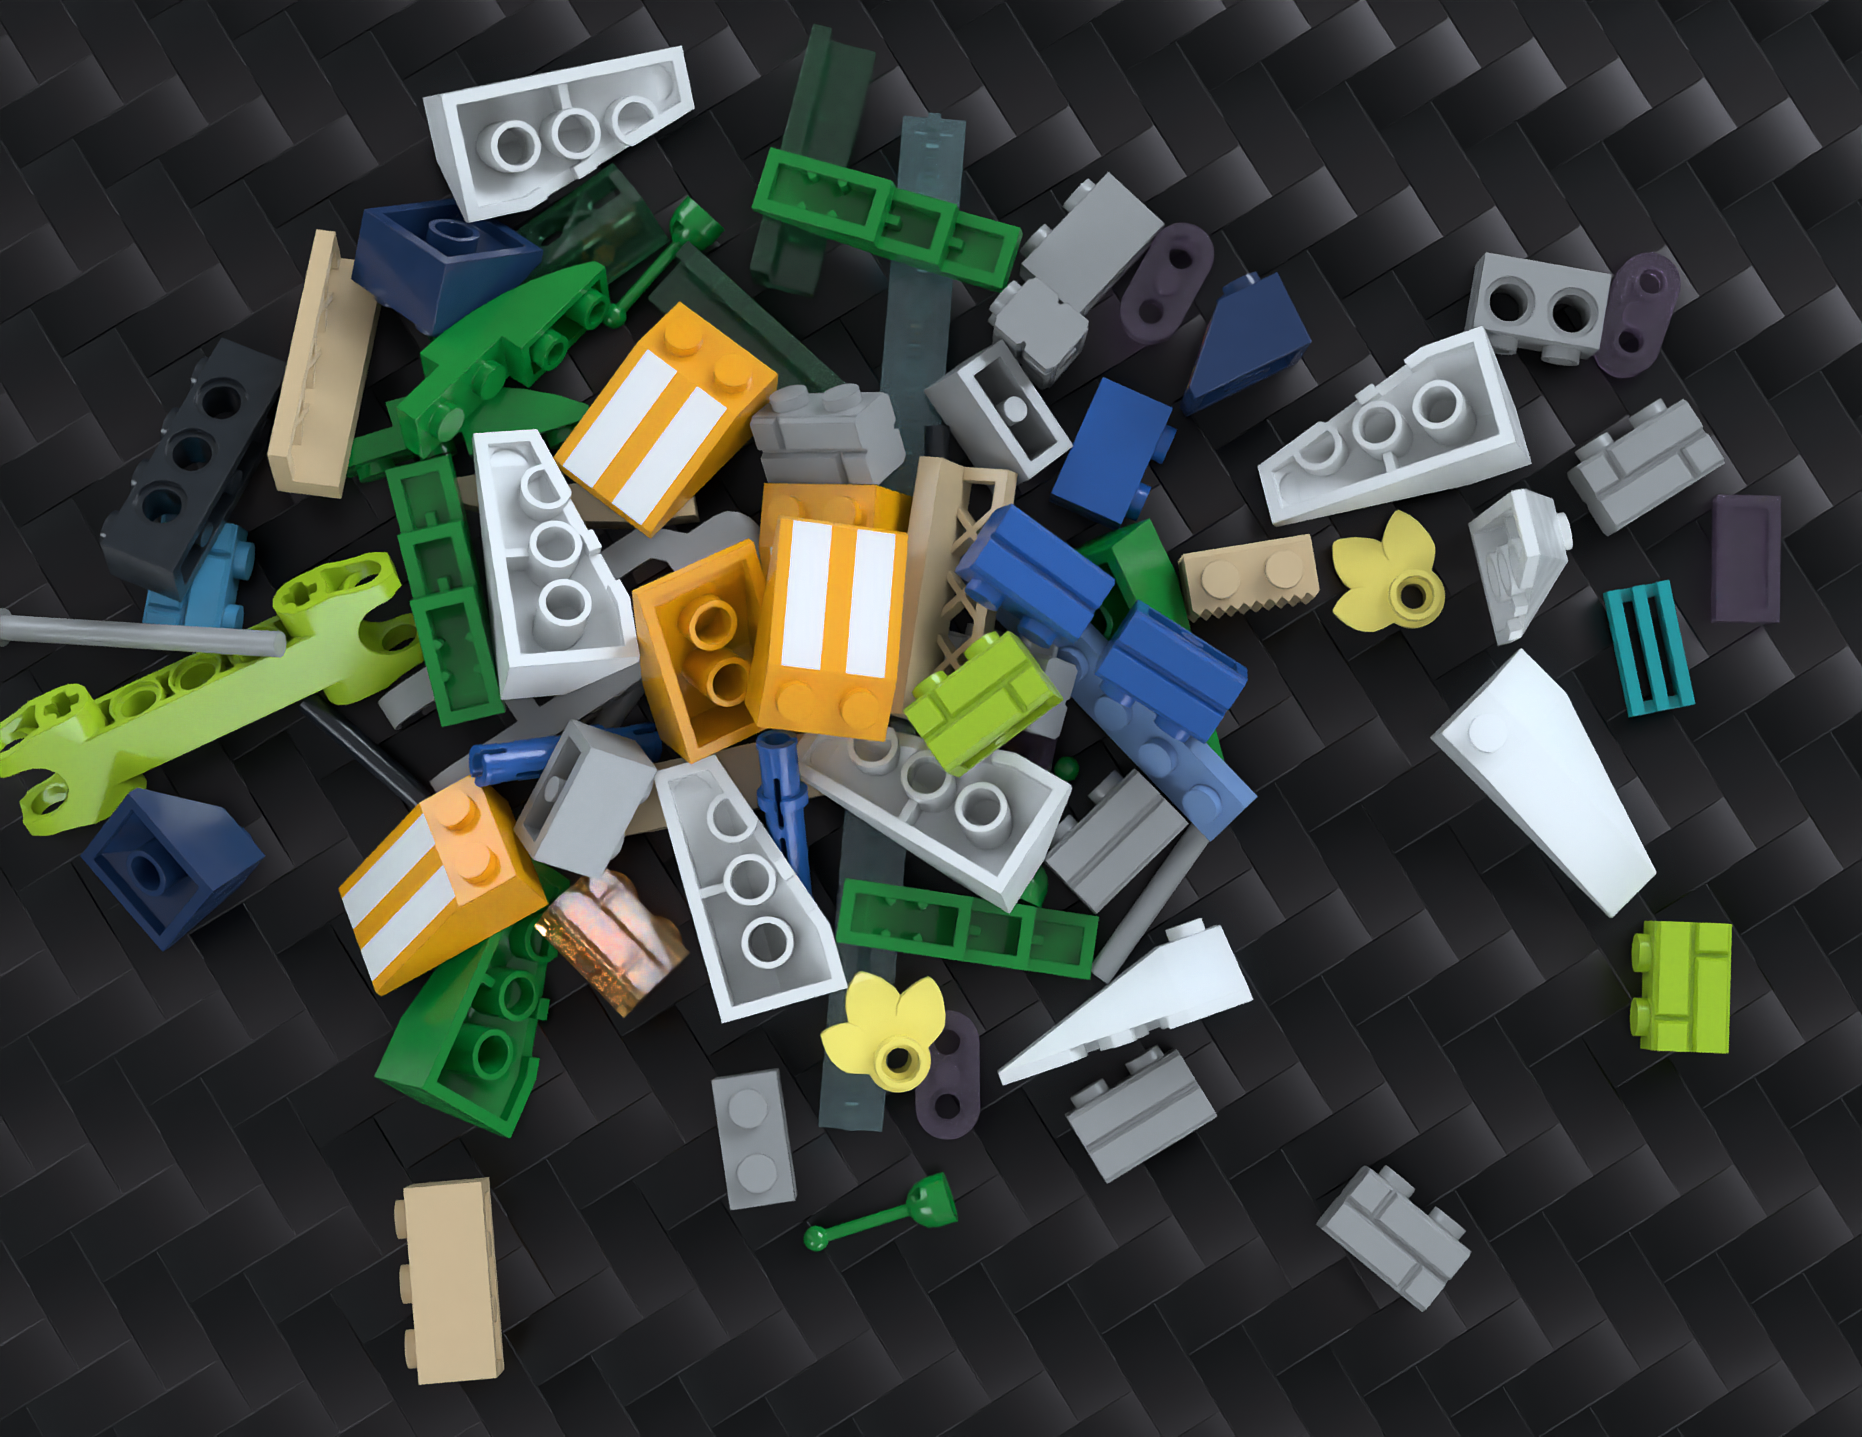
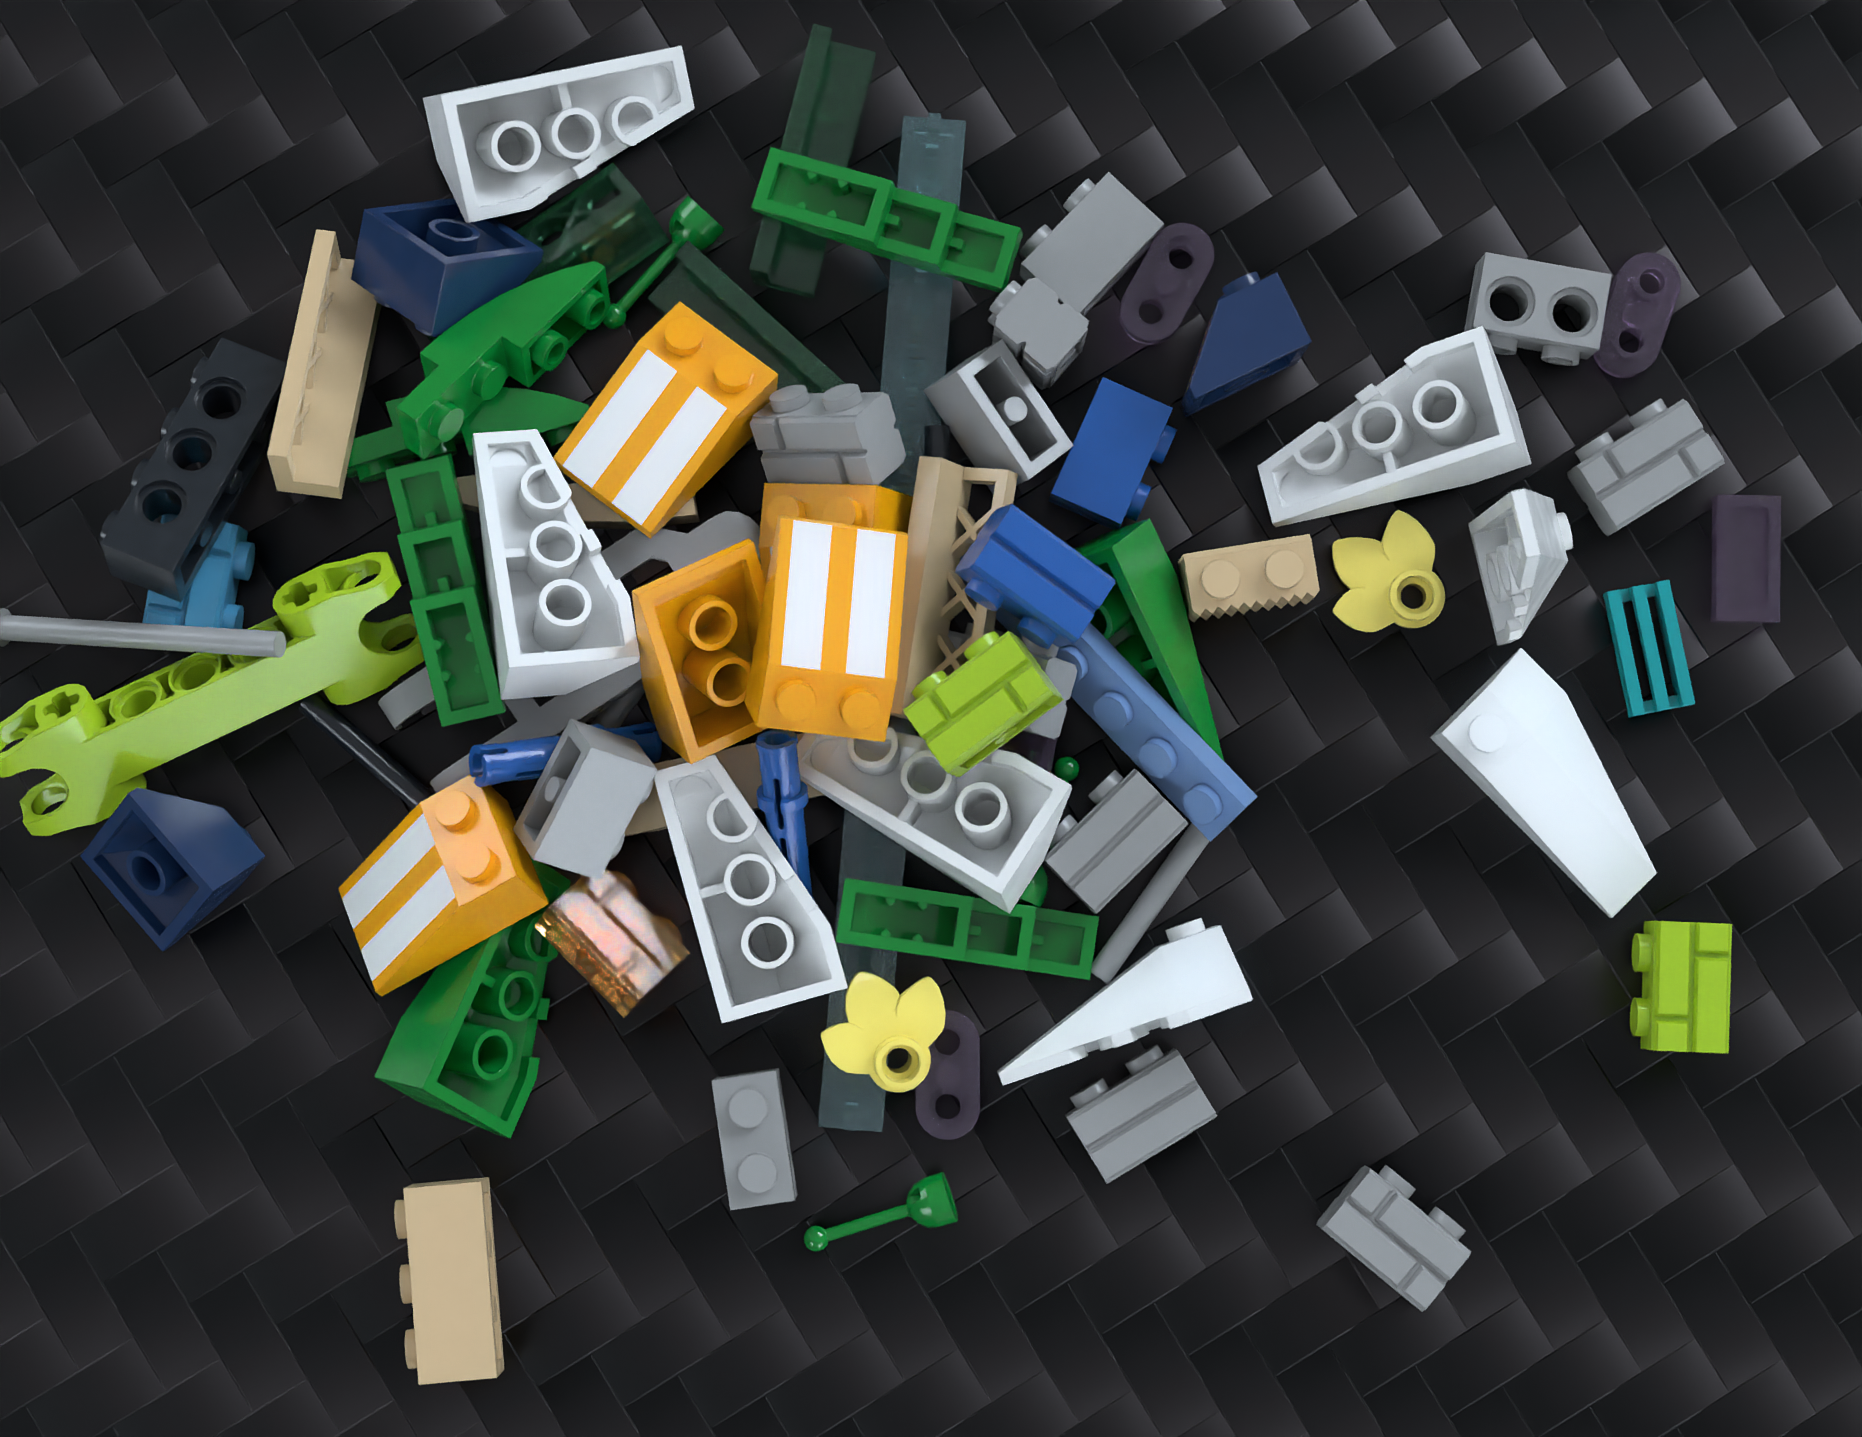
(1169, 674): blue brick -> none

